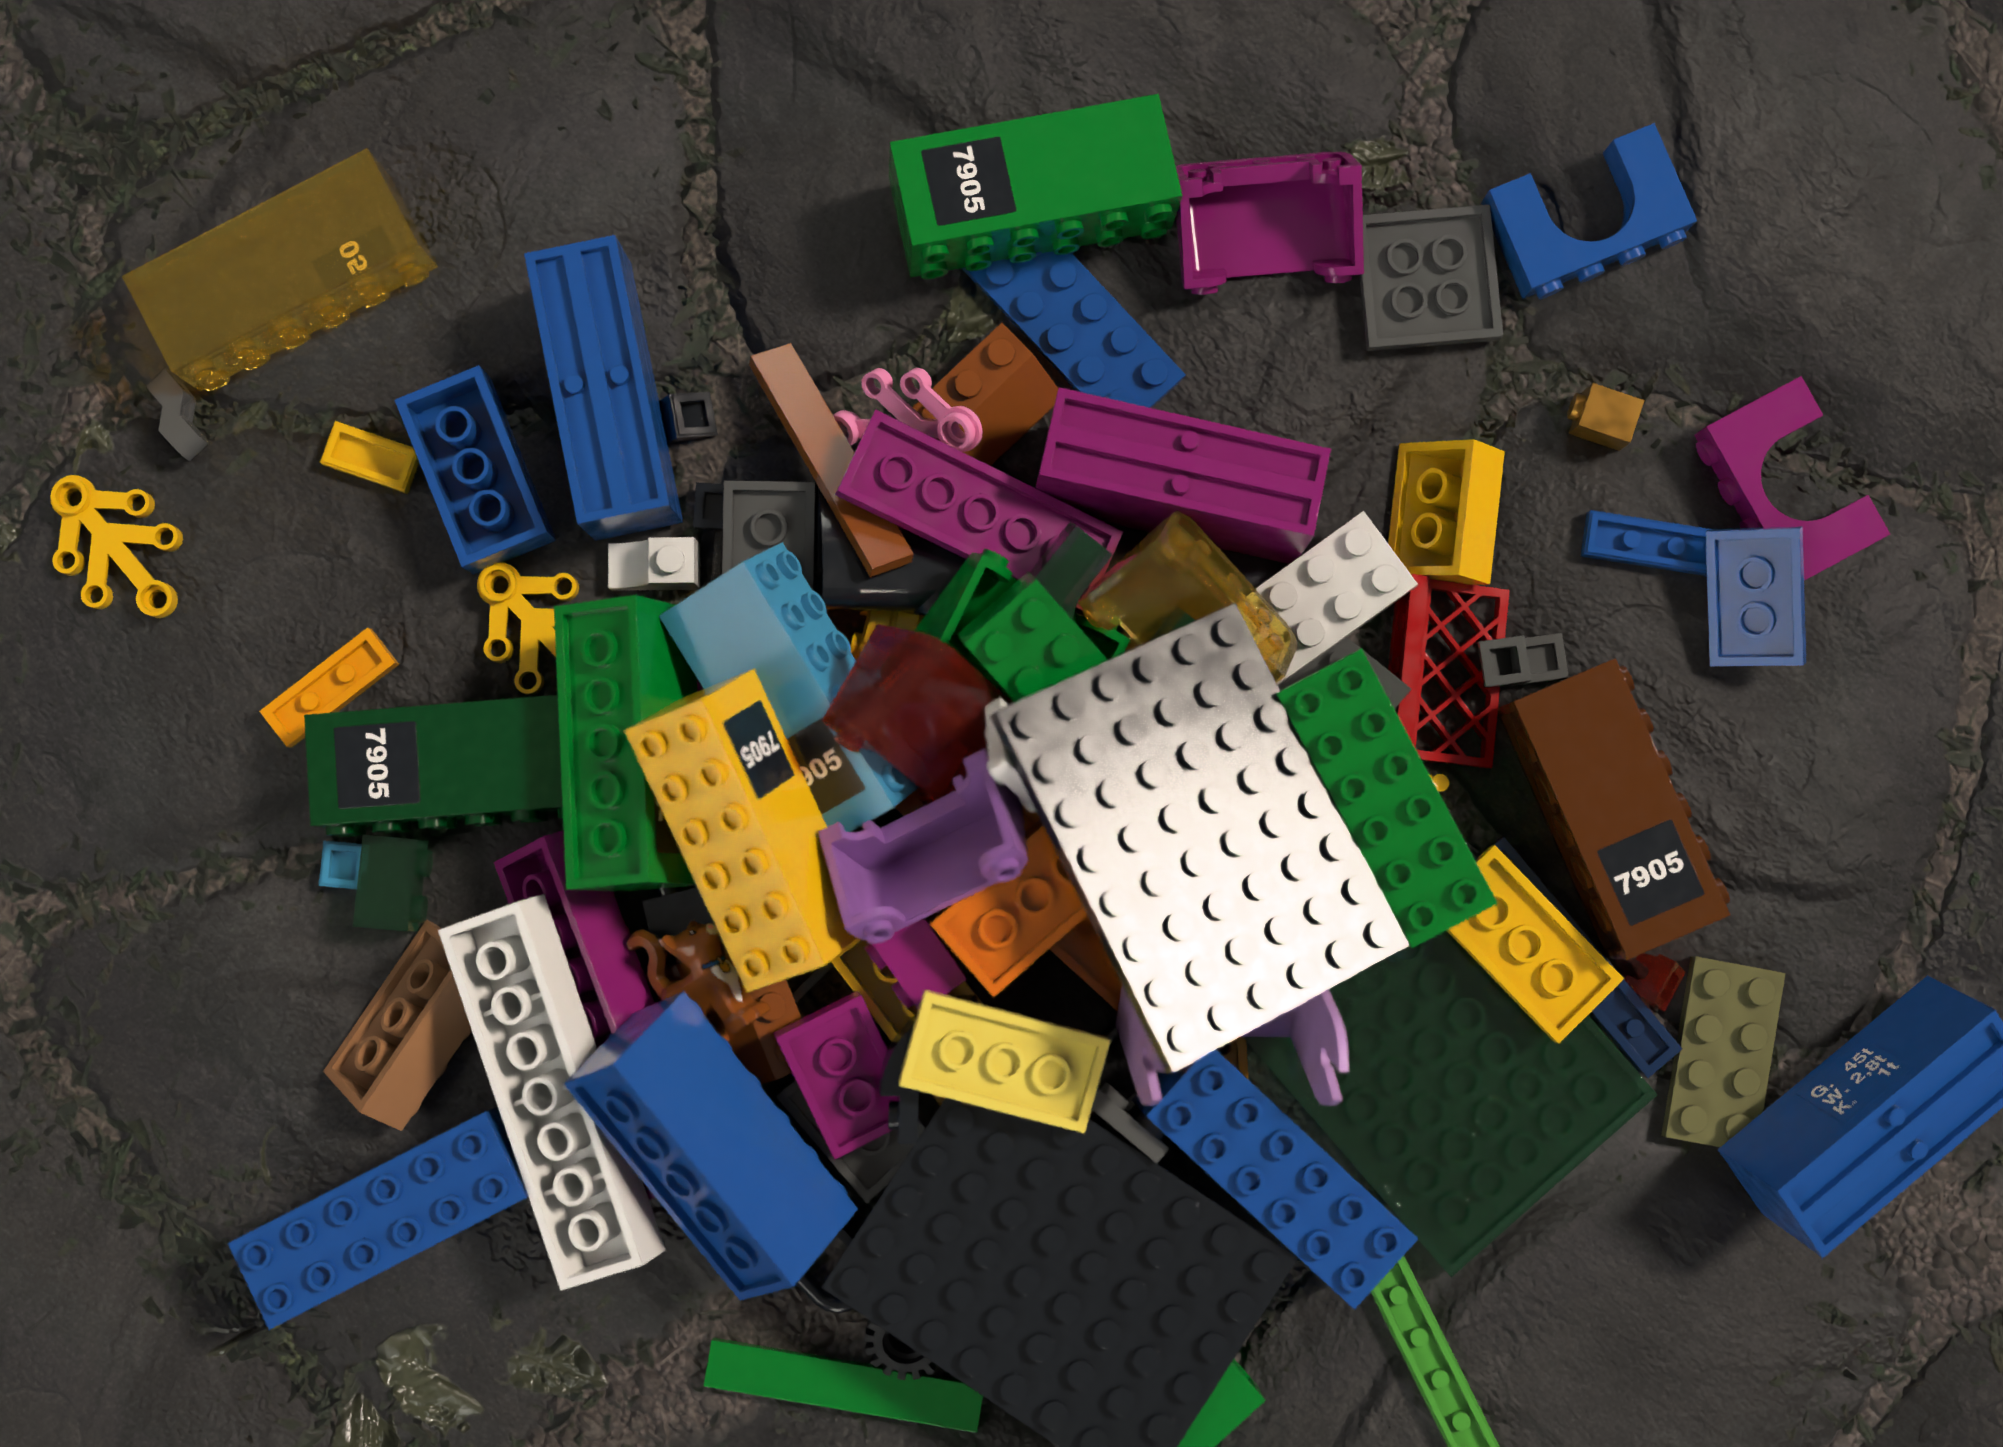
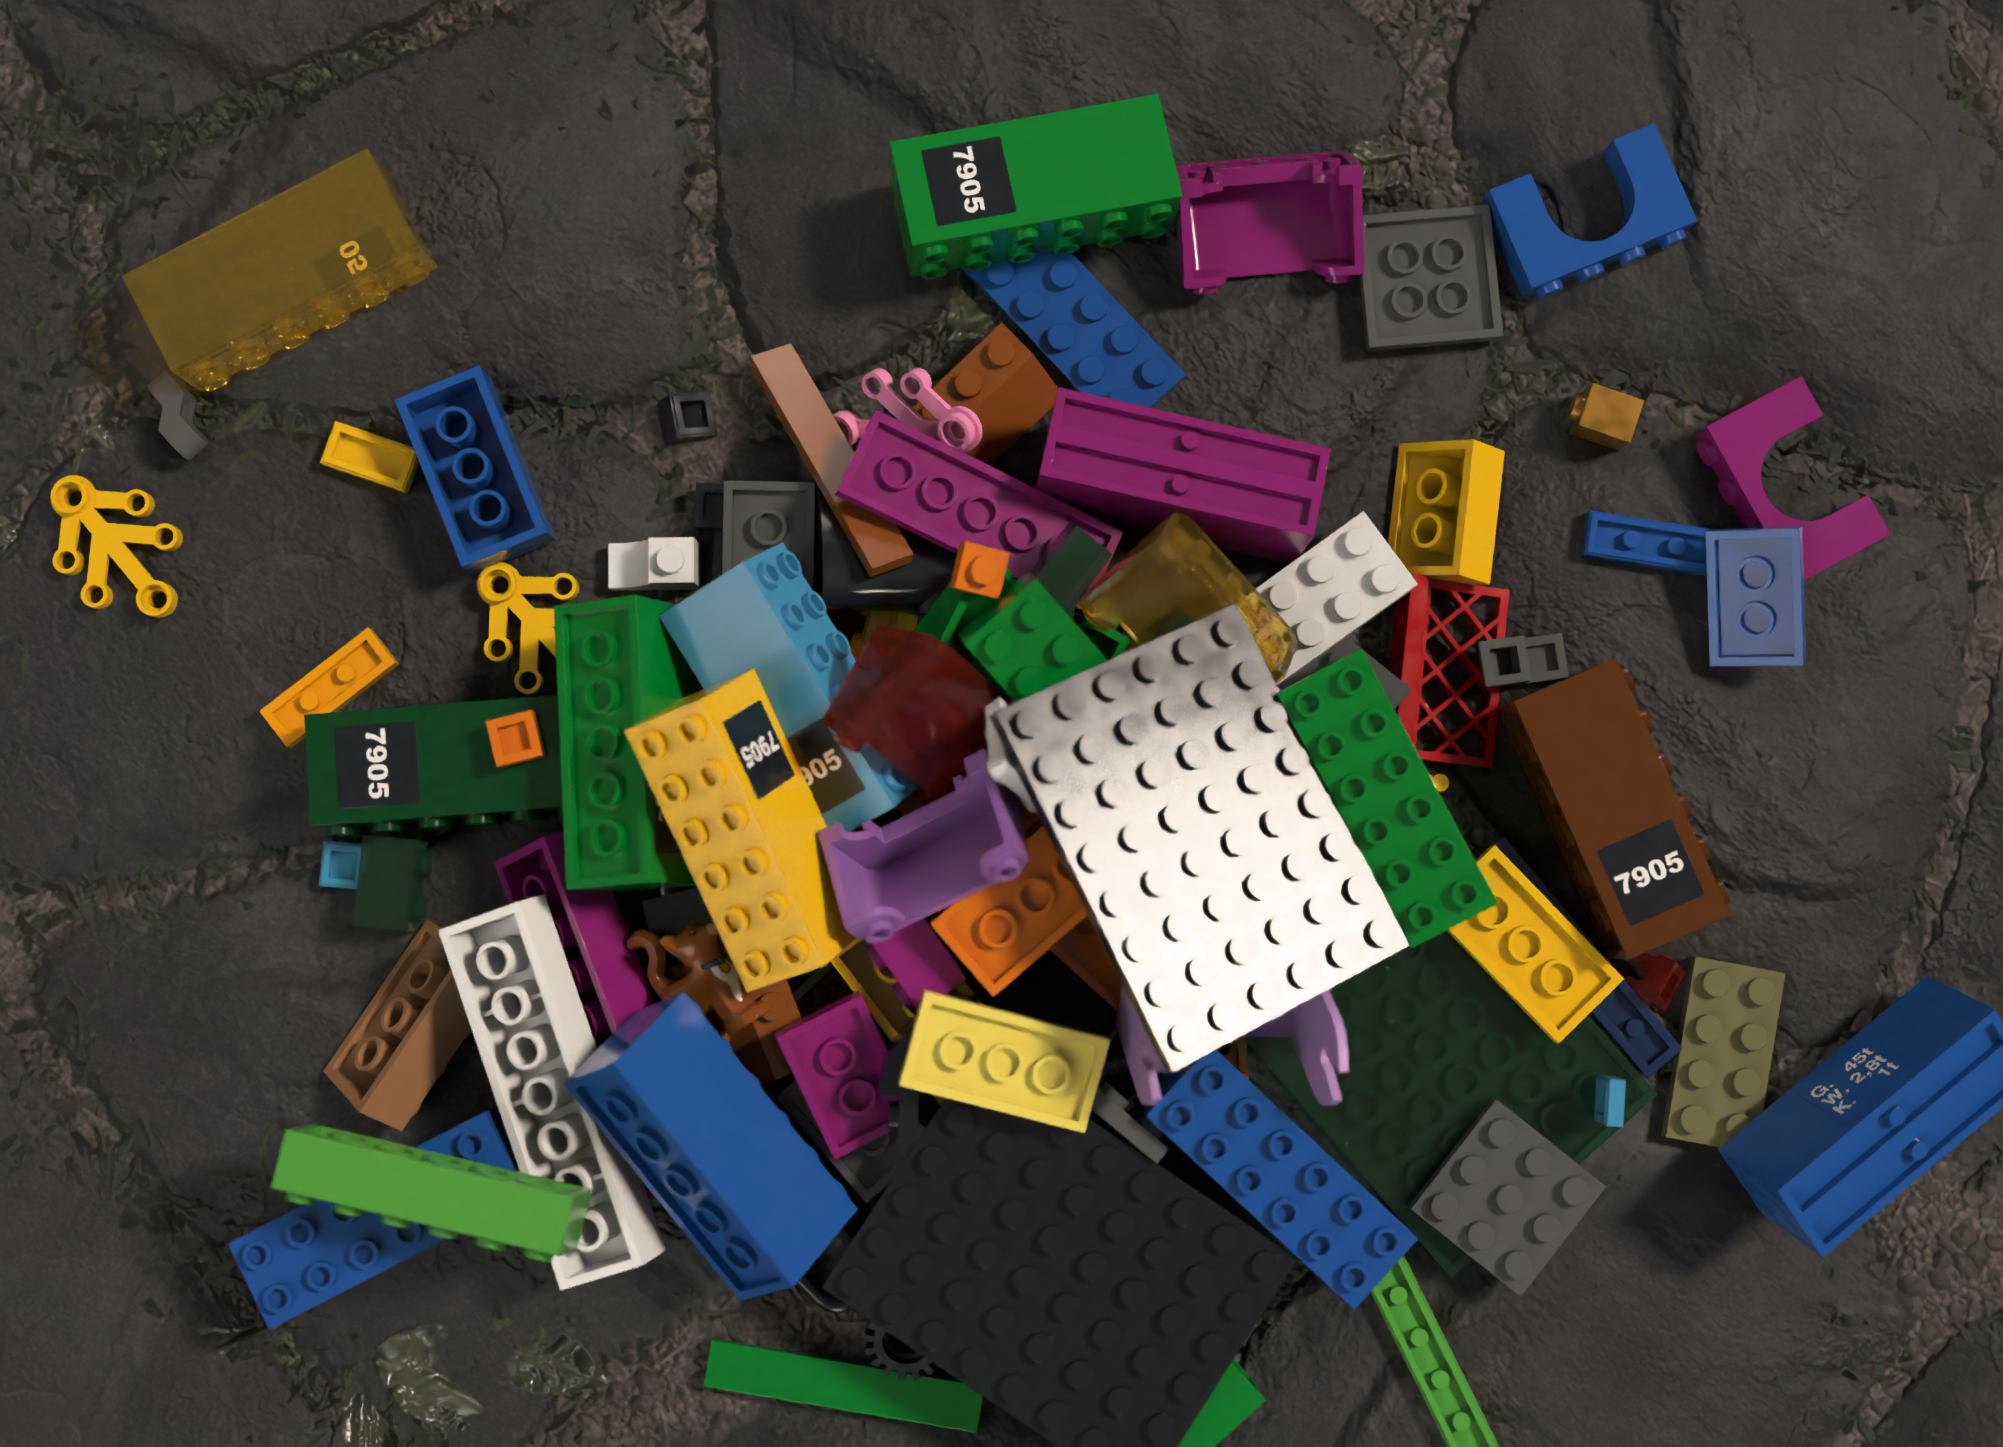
(431, 1190): none -> bright green brick
(515, 738): none -> orange plate
(603, 388): blue brick -> none
(979, 570): none -> orange plate
(1507, 1196): none -> dark grey plate
(1610, 1100): none -> dark azure tile

